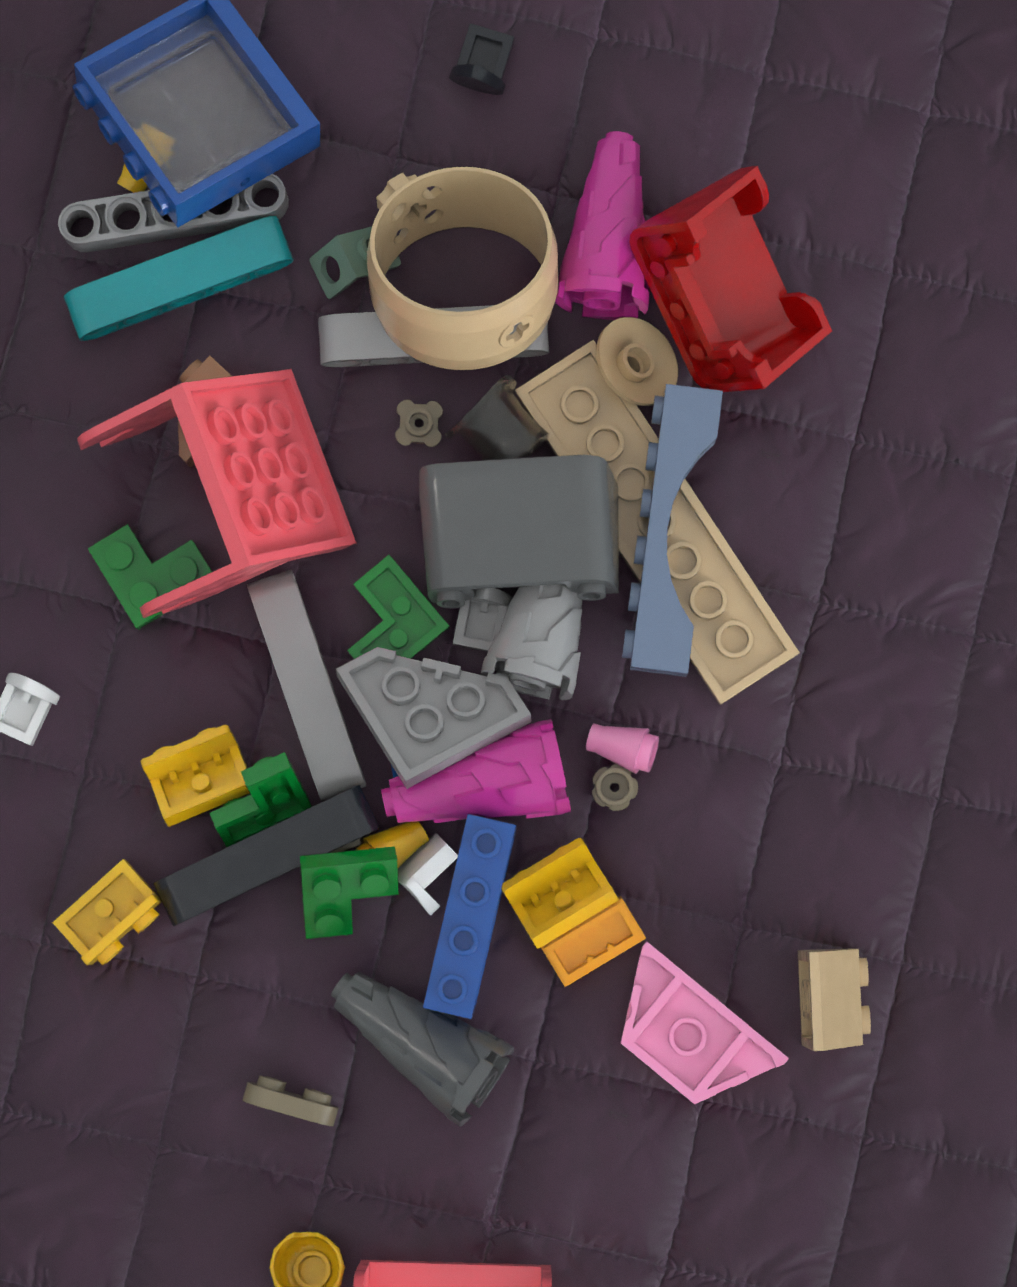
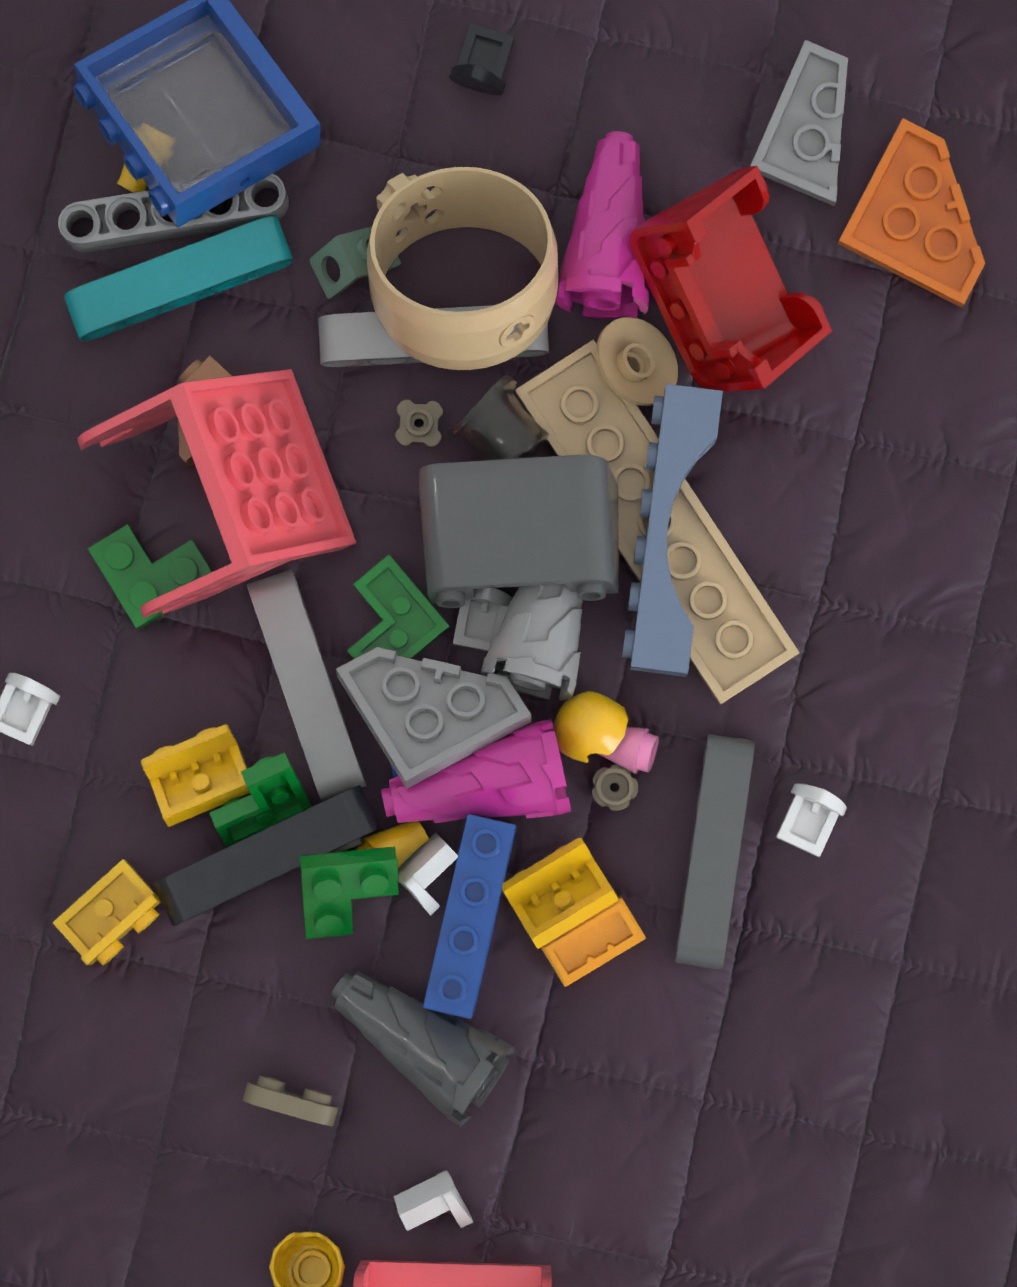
(431, 1200): none -> white tile
(589, 726): none -> yellow hair
(690, 1033): bright pink wing -> none
(714, 851): none -> dark grey beam
(805, 129): none -> light grey wing
(810, 818): none -> white tile
(832, 998): tan slope -> none
(917, 218): none -> orange plate

